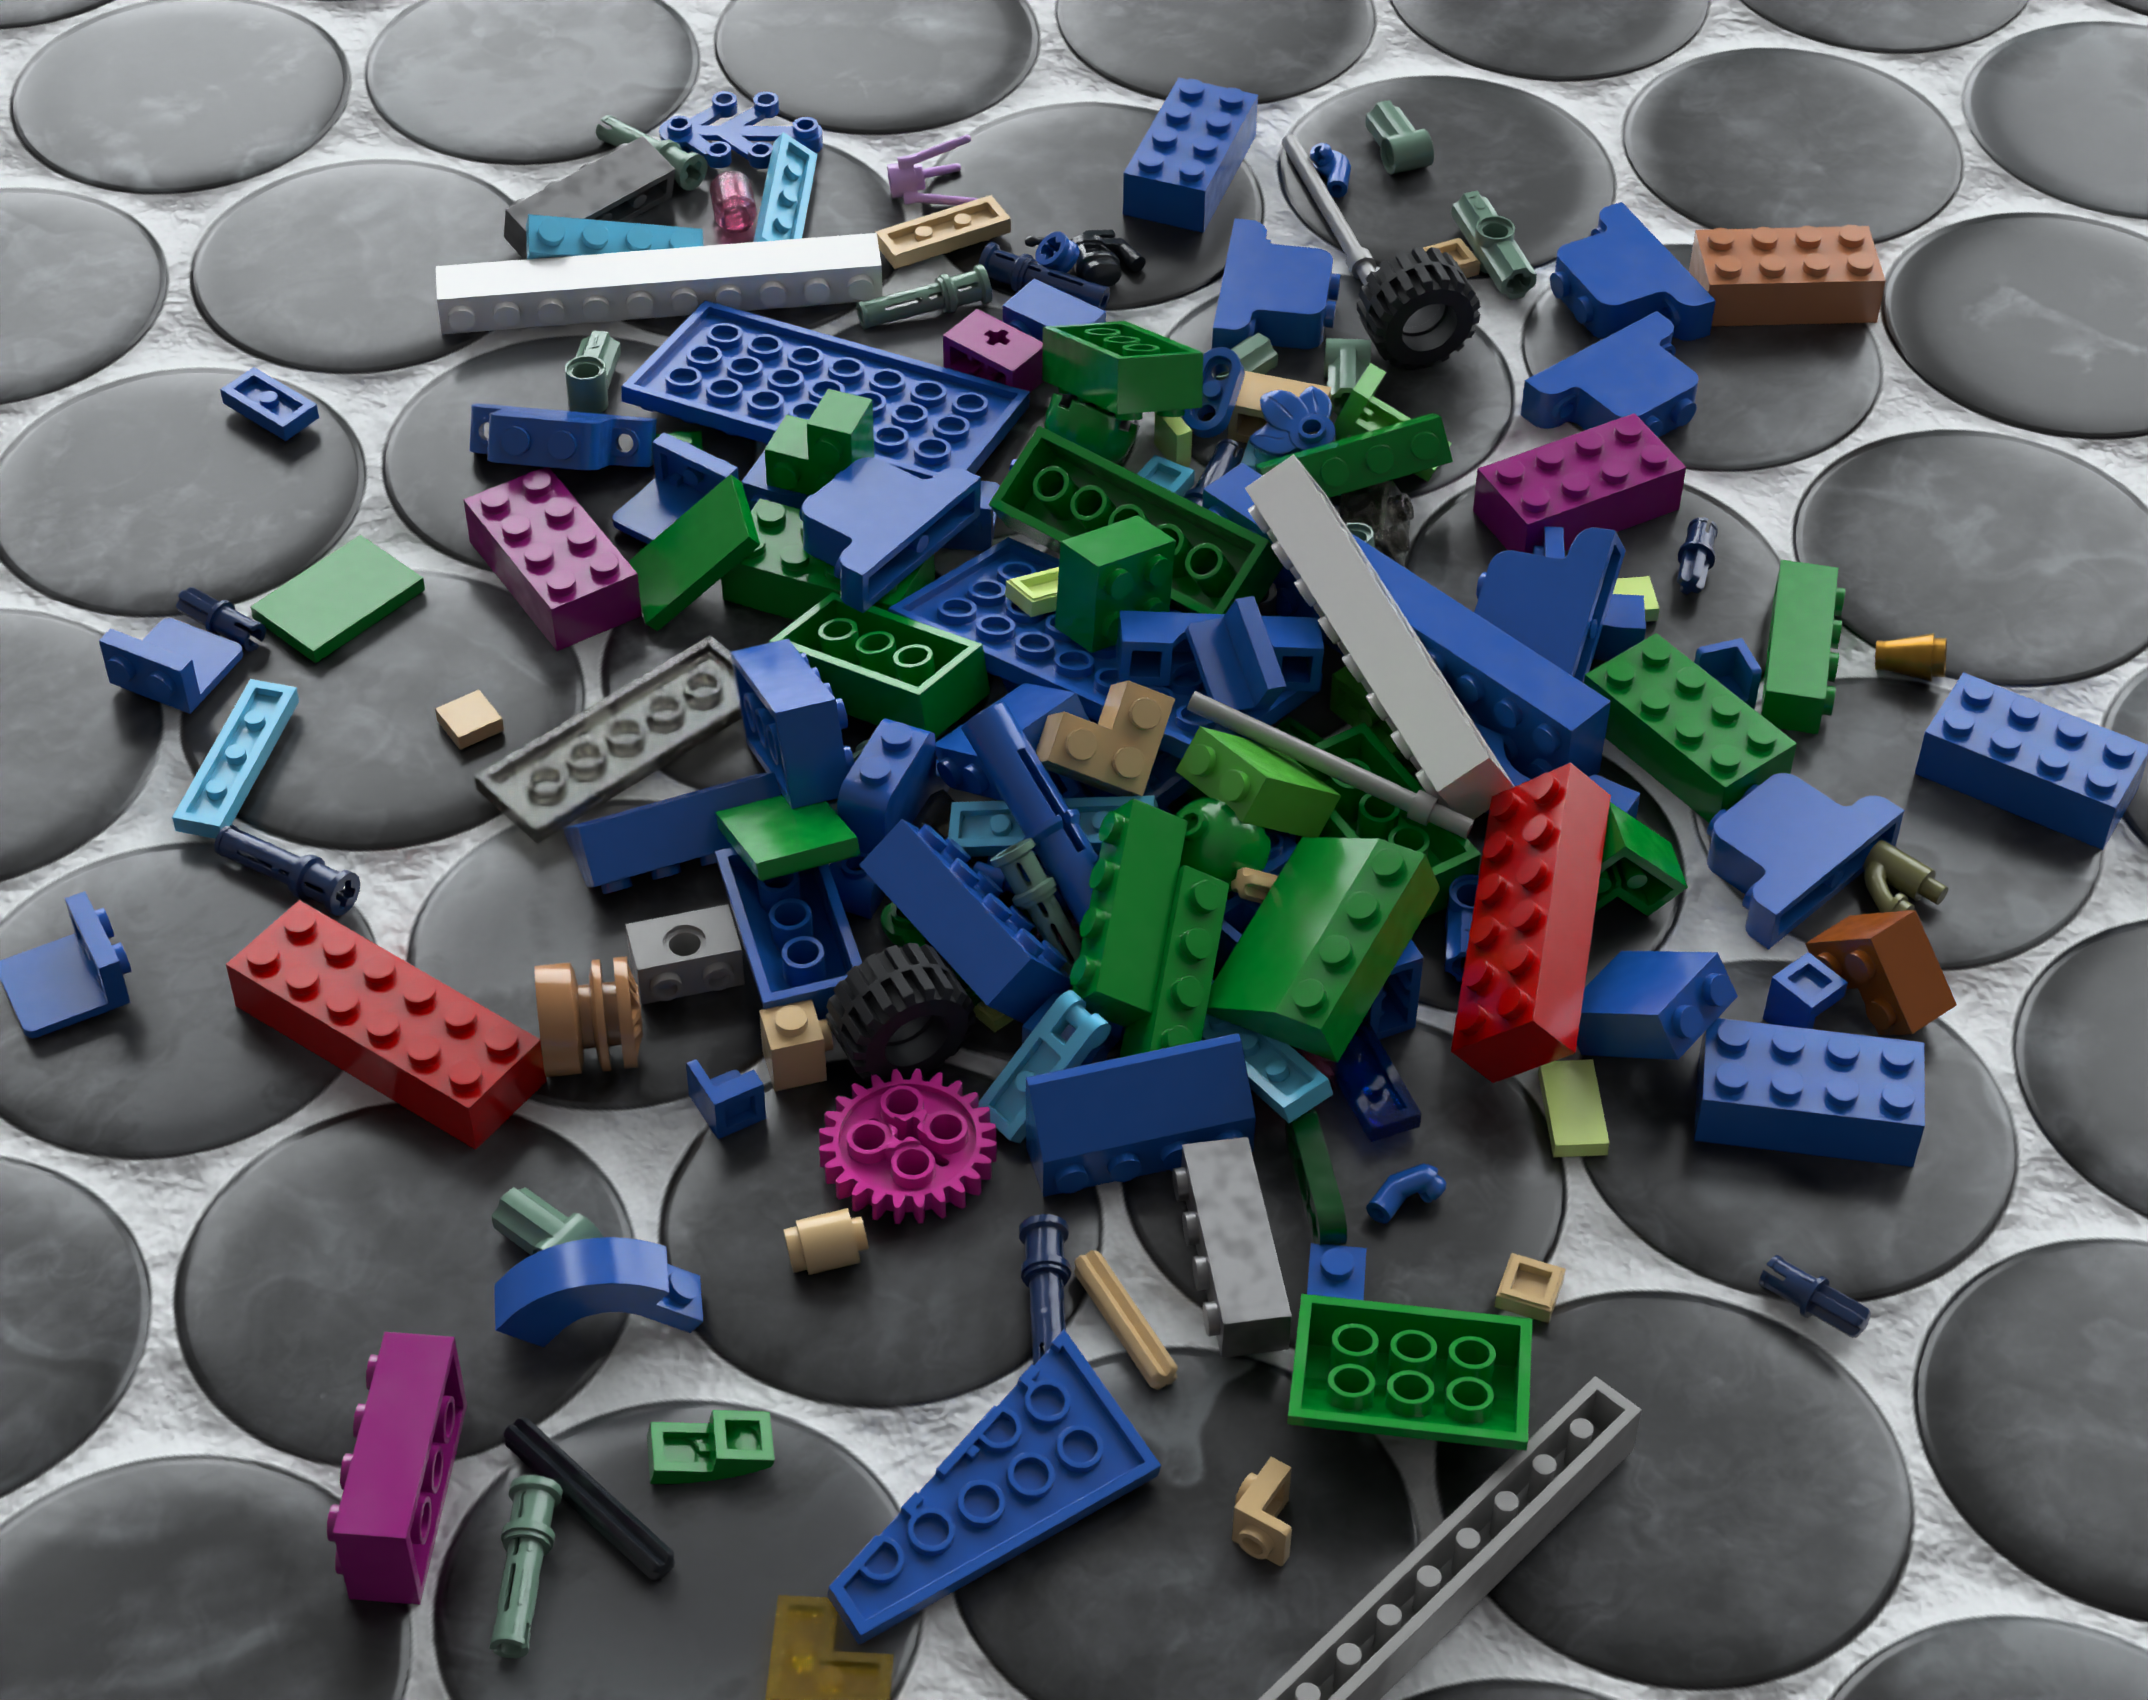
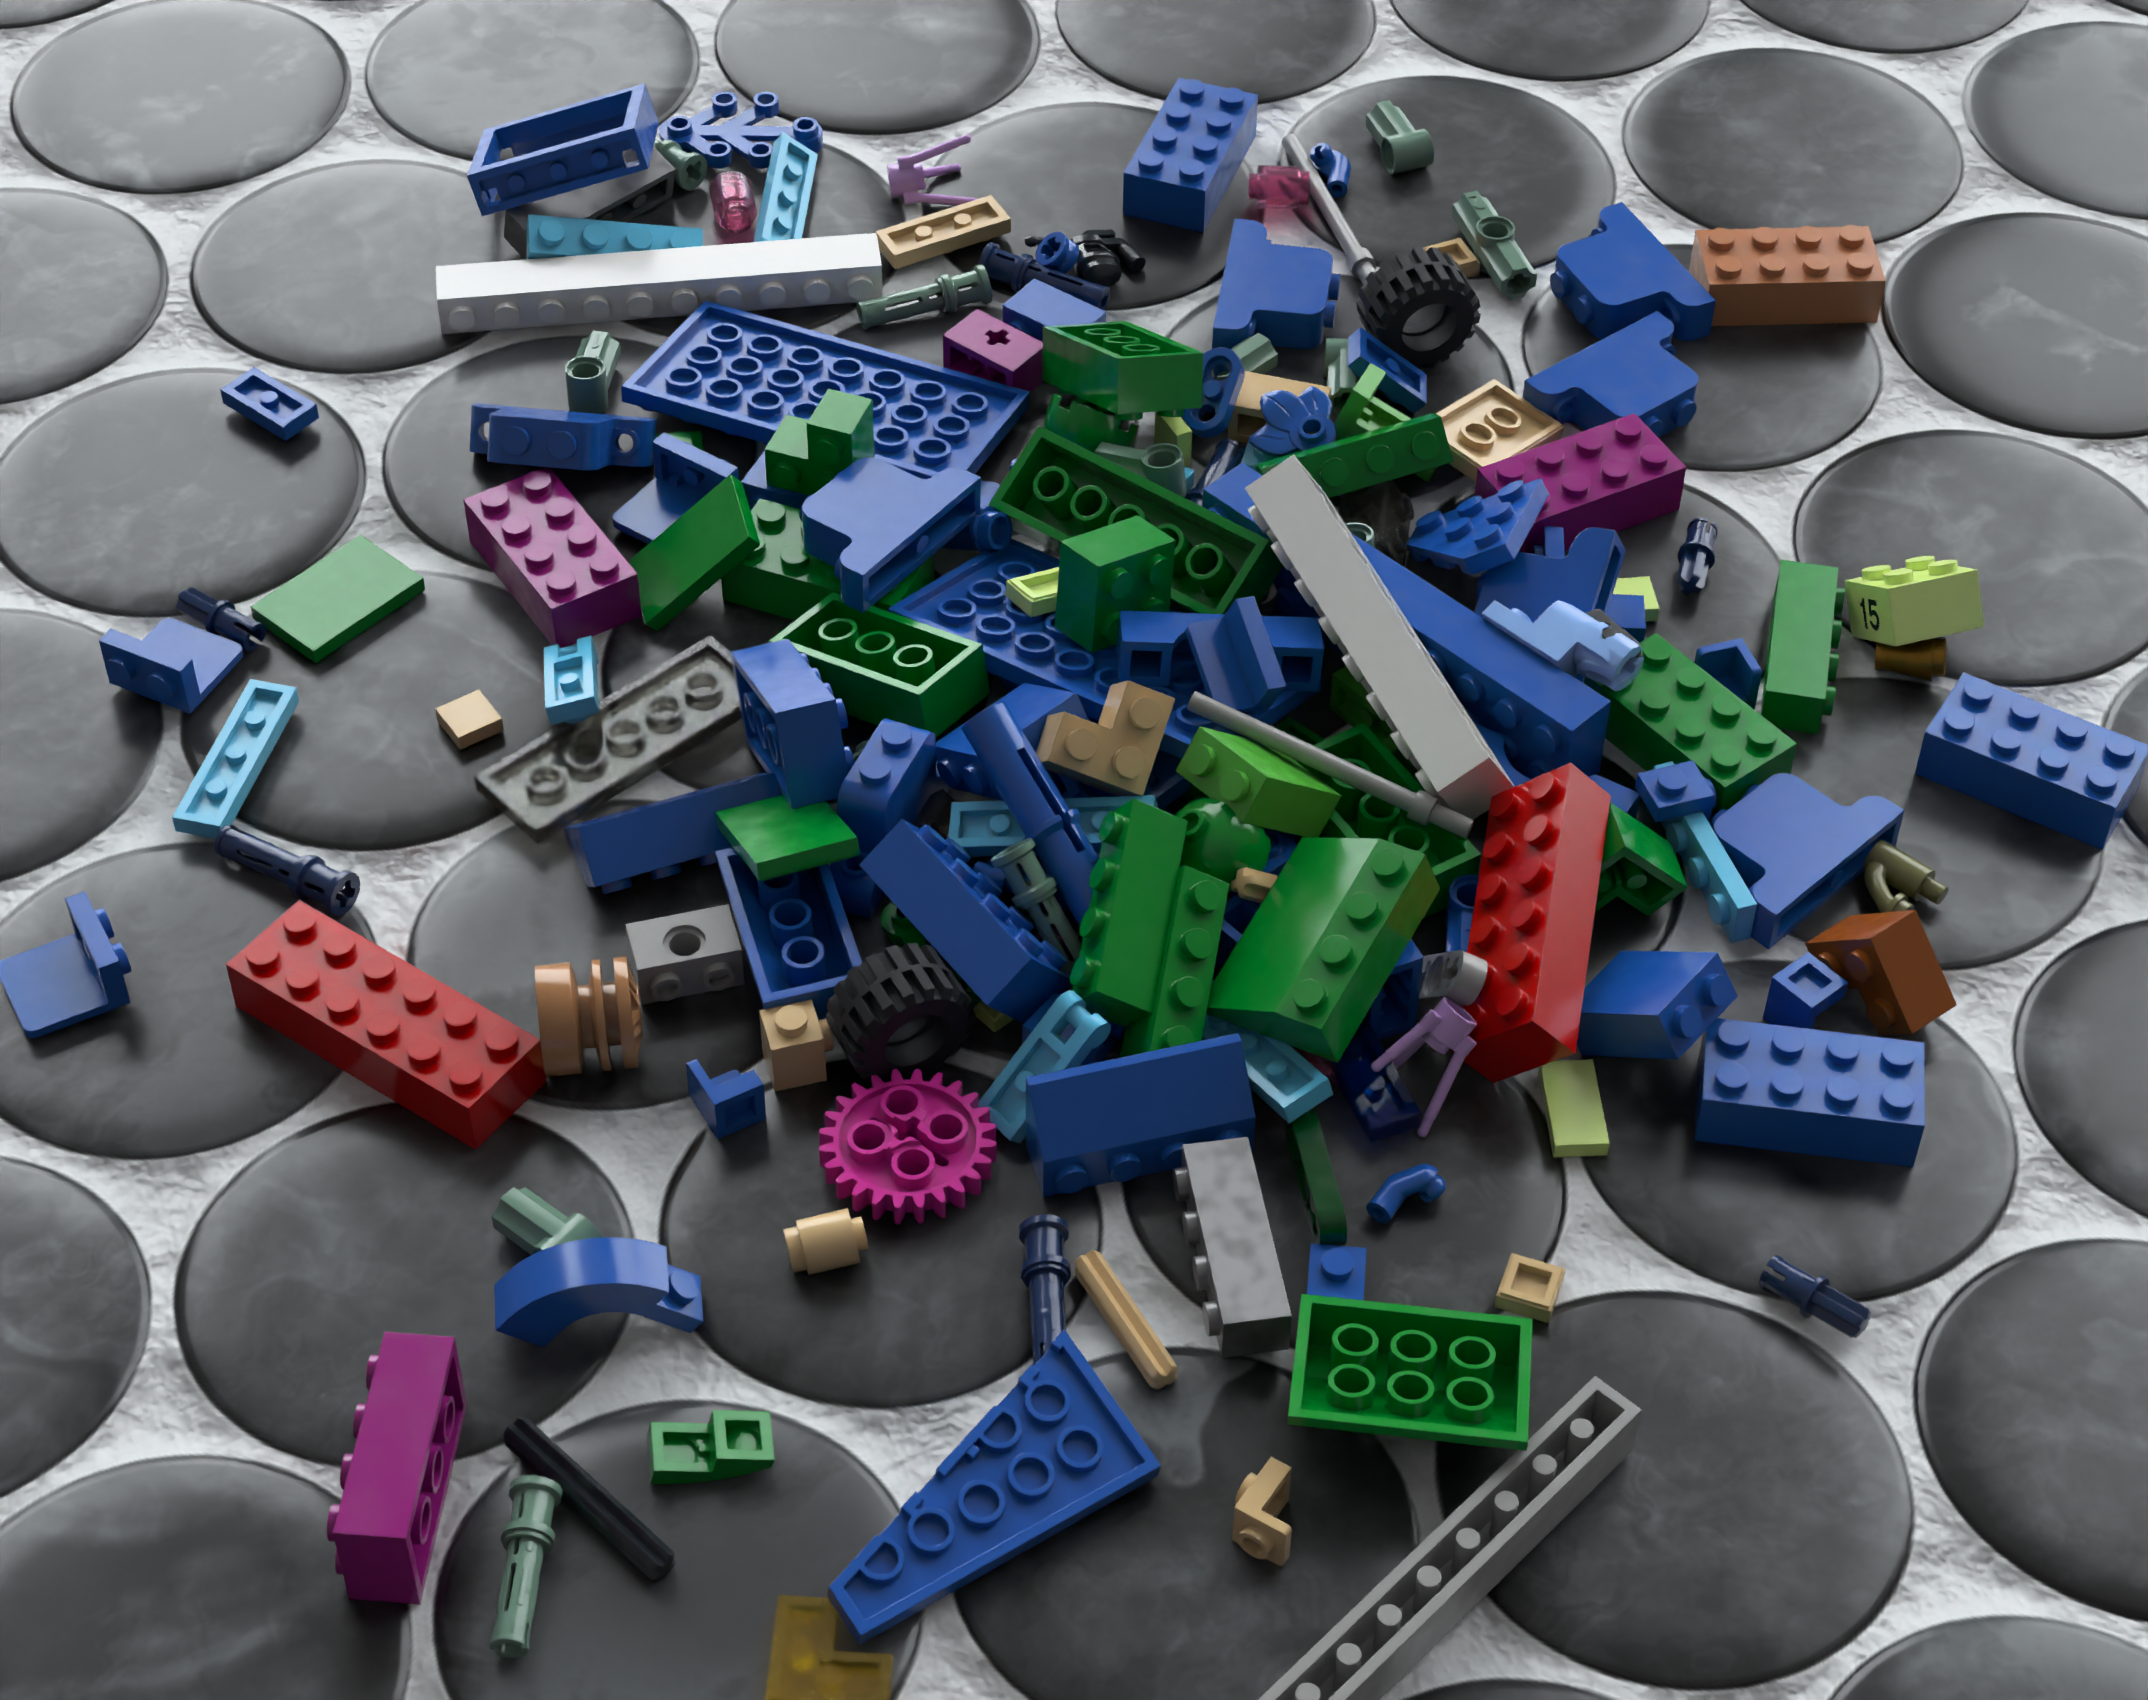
(563, 149): none -> blue window
(571, 681): none -> medium azure plate
(990, 530): none -> blue plate
(1157, 463): none -> sand green piece
(1279, 187): none -> clear pink brick
(1402, 382): none -> blue plate
(1442, 1029): none -> lavender plant
(1451, 976): none -> light grey beam
(1479, 530): none -> blue plate
(1494, 426): none -> tan tile
(1574, 641): none -> light blue plate
(1676, 791): none -> blue bracket
(1712, 872): none -> medium azure plate
(1914, 601): none -> yellowish green brick

